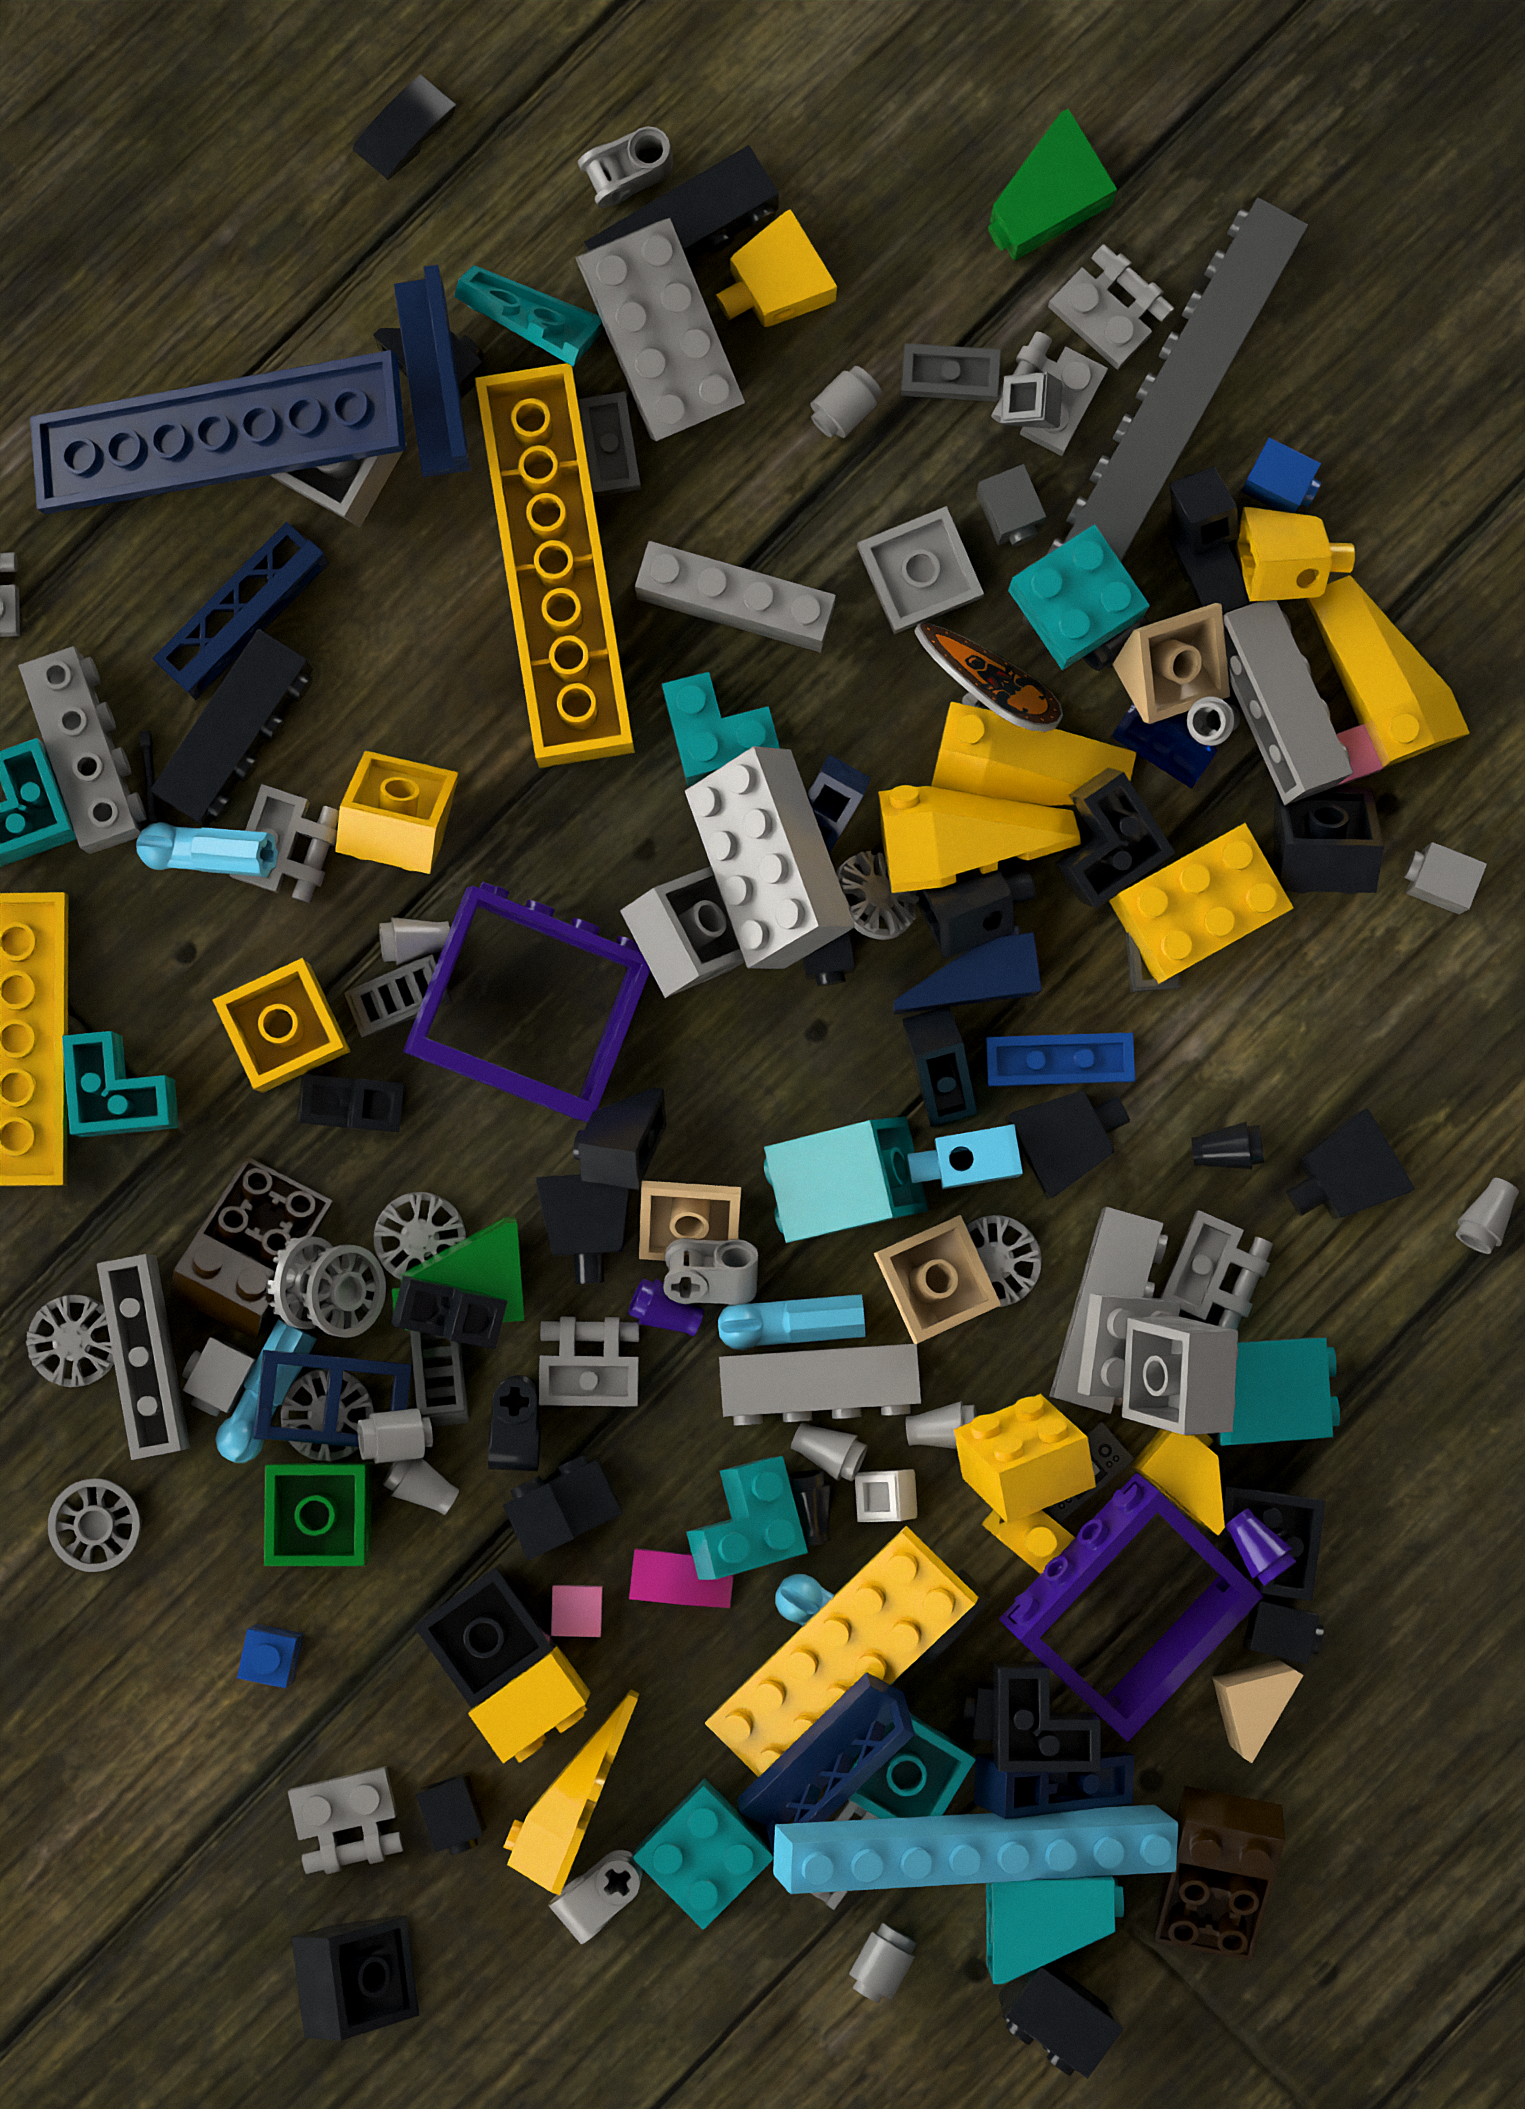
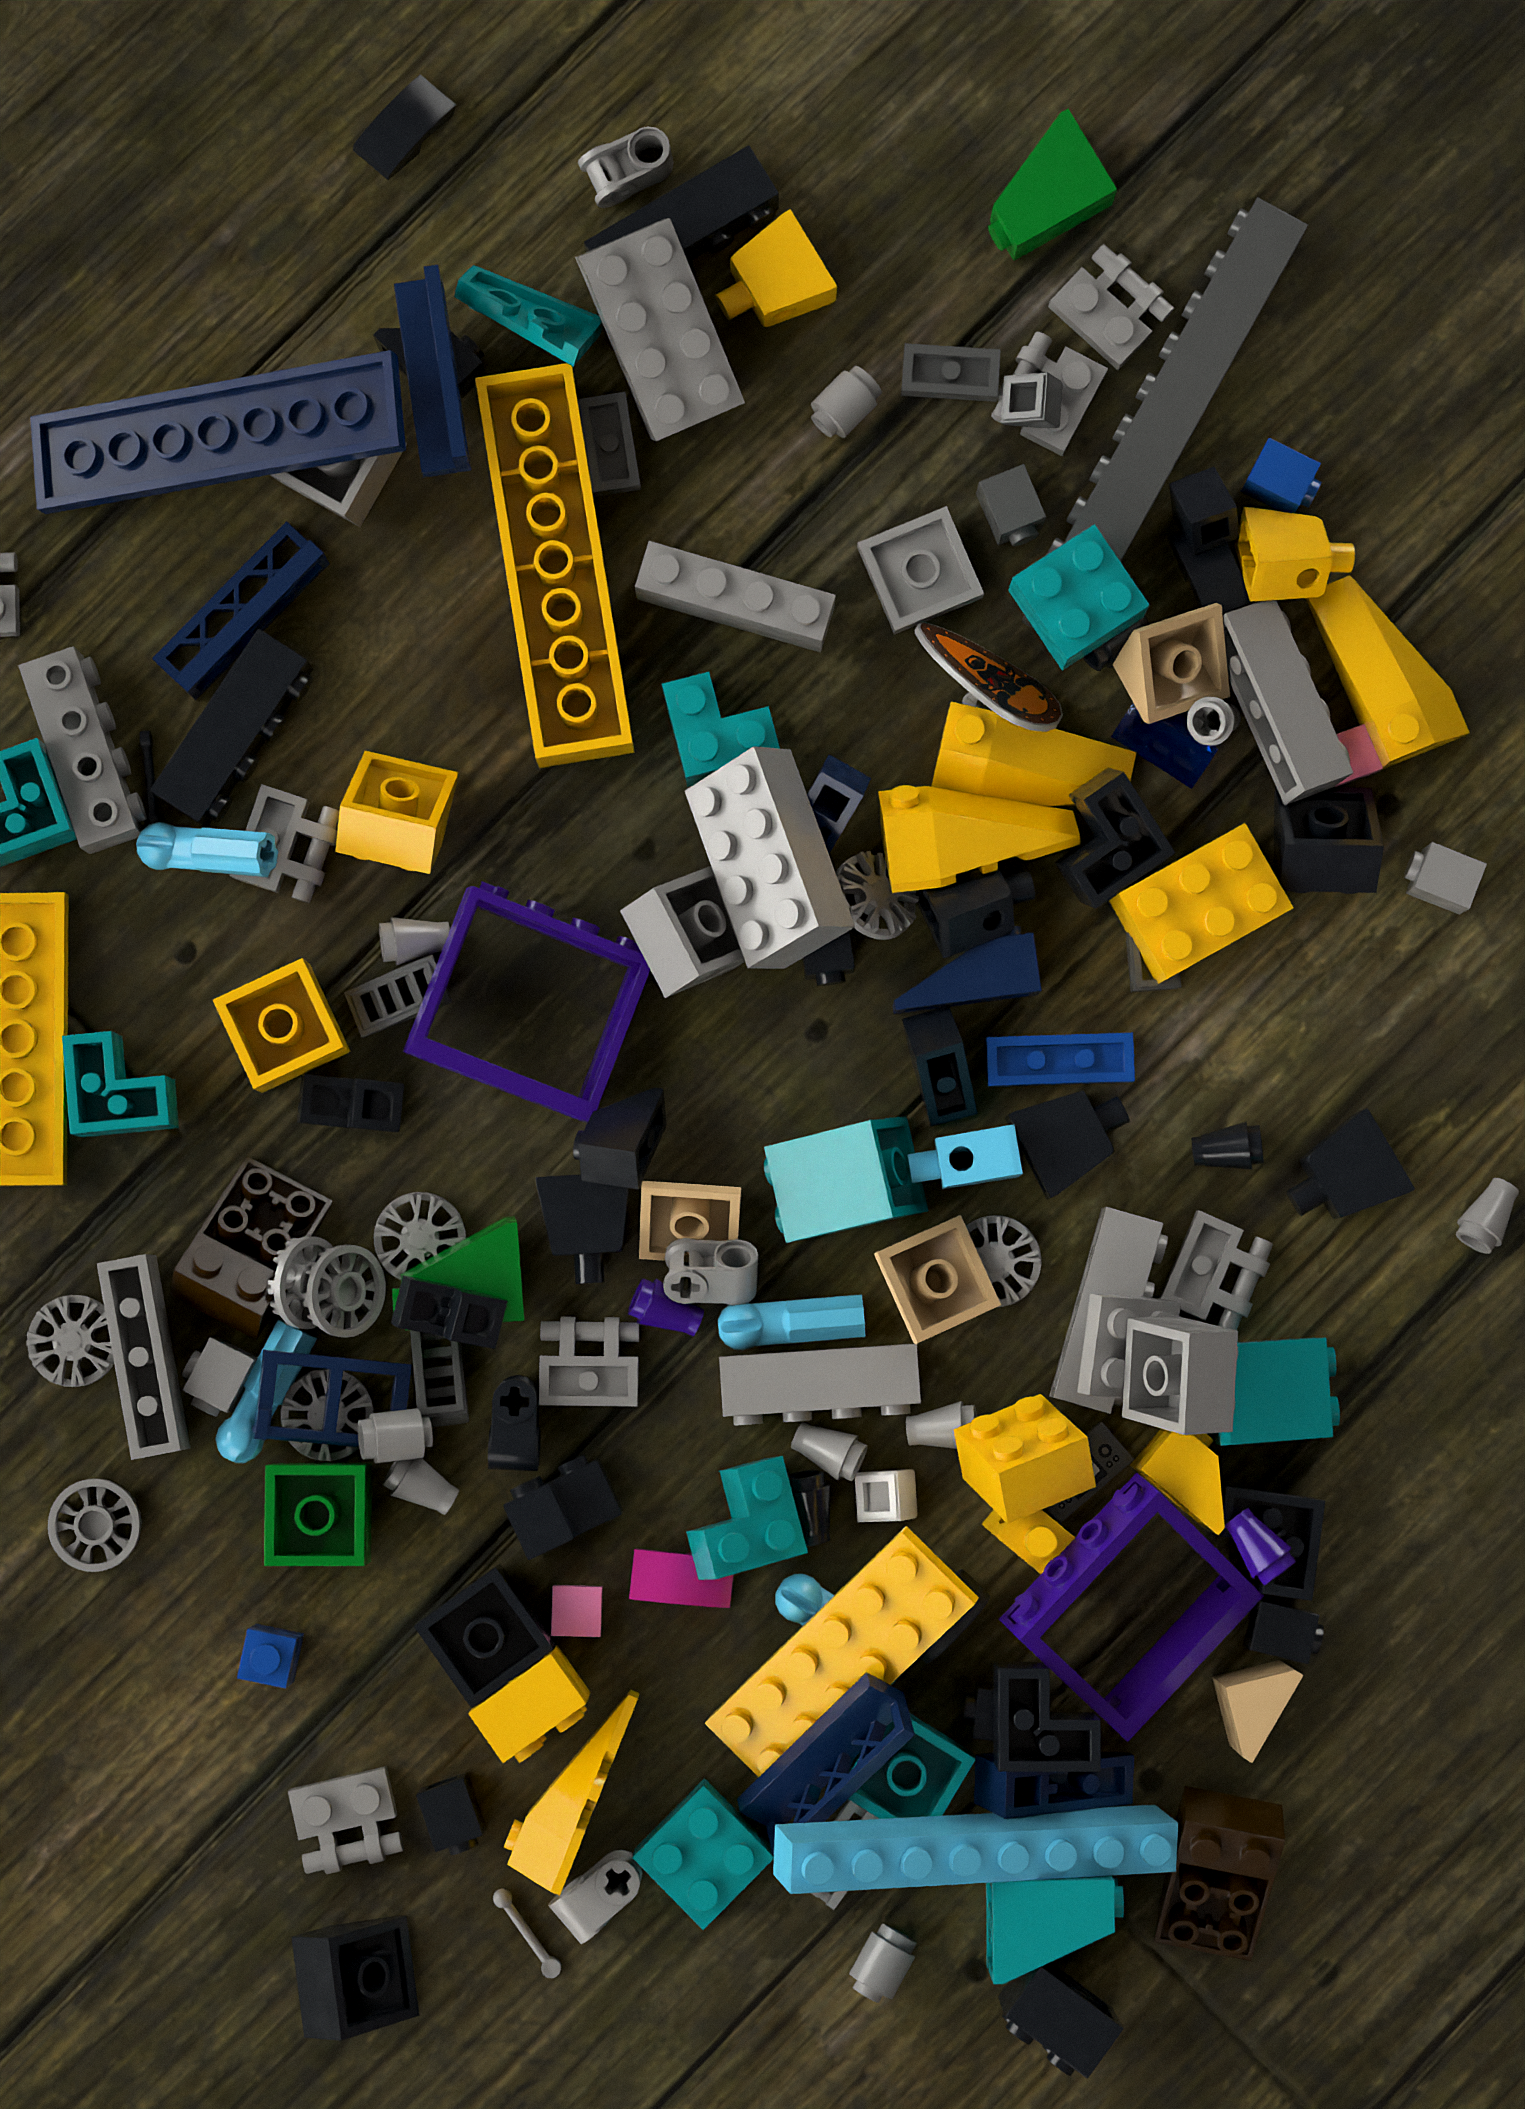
(550, 1965): none -> light grey hinge

